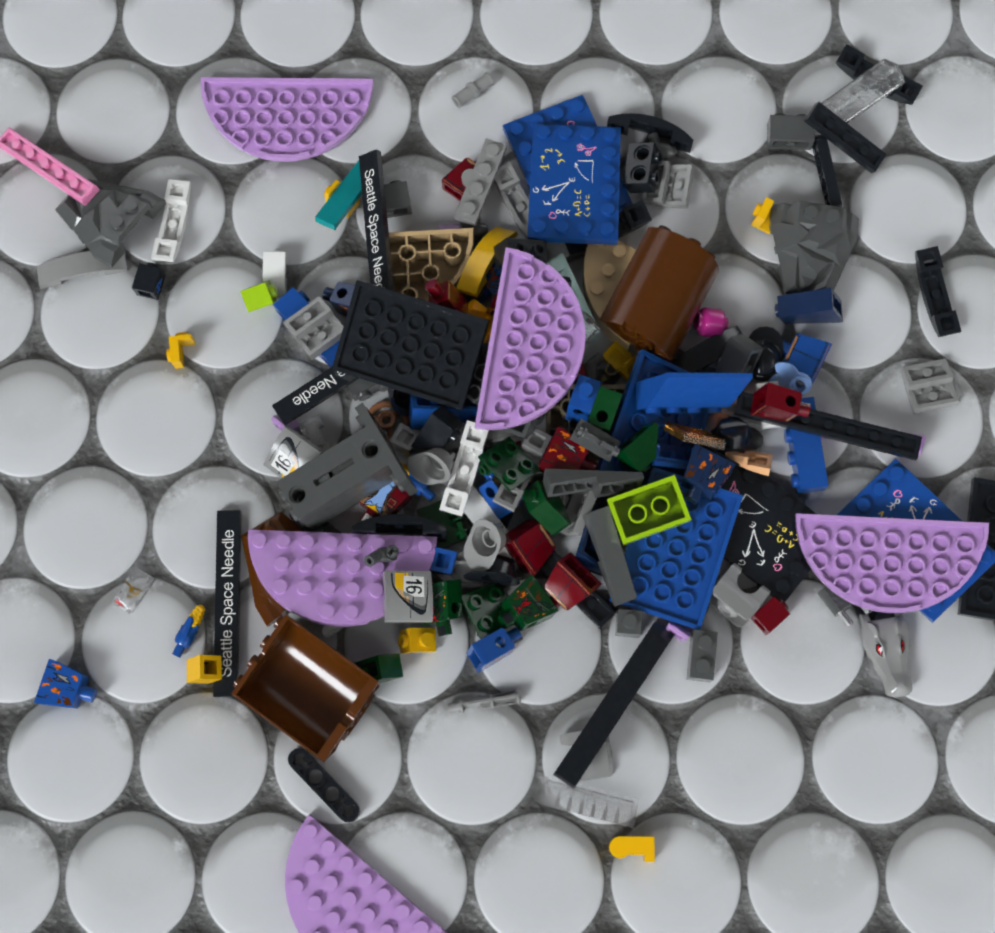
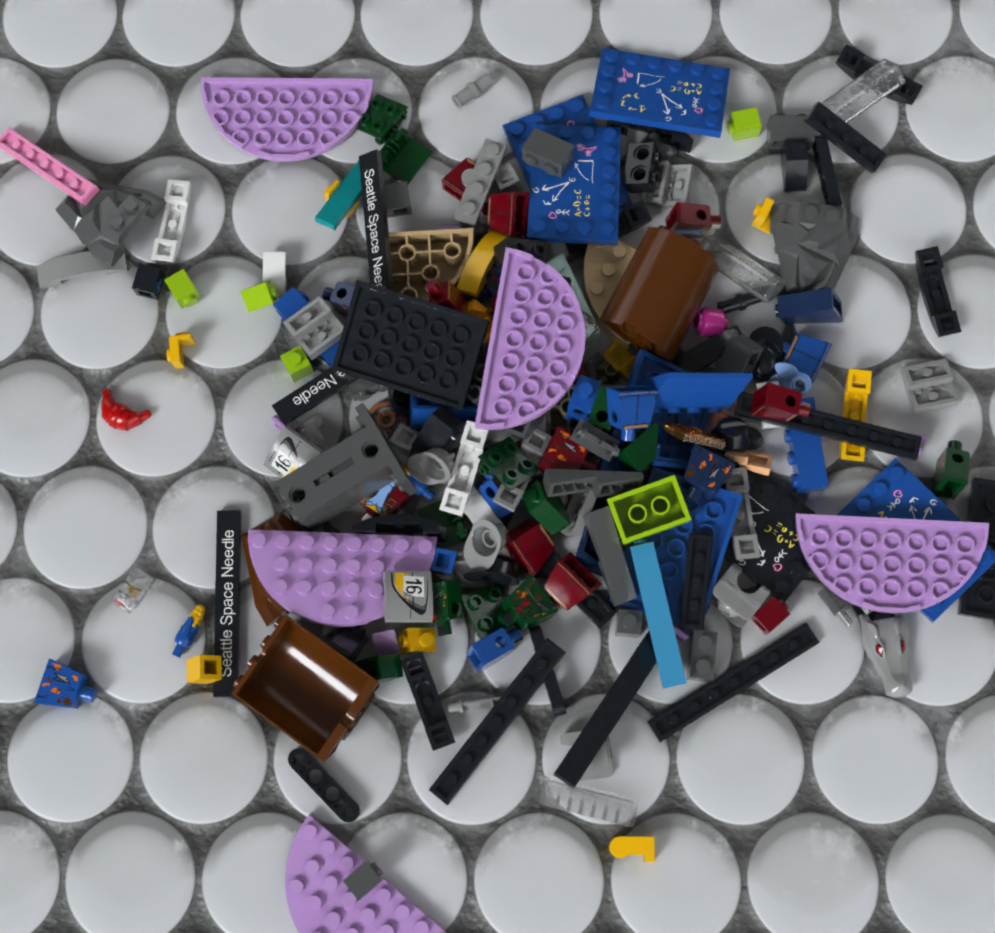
(119, 415): none -> red piece
(182, 289): none -> lime brick
(297, 363): none -> lime brick
(350, 641): none -> black slope
(364, 879): none -> dark grey brick
(382, 118): none -> dark green hinge
(382, 555): dark grey arm -> none
(386, 642): none -> lavender slope
(403, 156): none -> dark green hinge
(427, 701): none -> black slope
(497, 721): none -> black tile
(508, 212): none -> dark red torso
(547, 152): none -> dark grey brick
(551, 682): none -> black beam
(630, 408): none -> blue torso
(657, 614): none -> dark azure brick
(660, 92): none -> blue plate
(692, 220): none -> dark red torso
(696, 581): none -> black tile
(733, 682): none -> black tile
(741, 301): none -> black pin
(743, 269): none -> clear brick
(743, 534): none -> light grey slope
(744, 124): none -> lime brick
(794, 165): none -> black slope
(855, 407): none -> yellow slope
(951, 471): none -> dark green torso

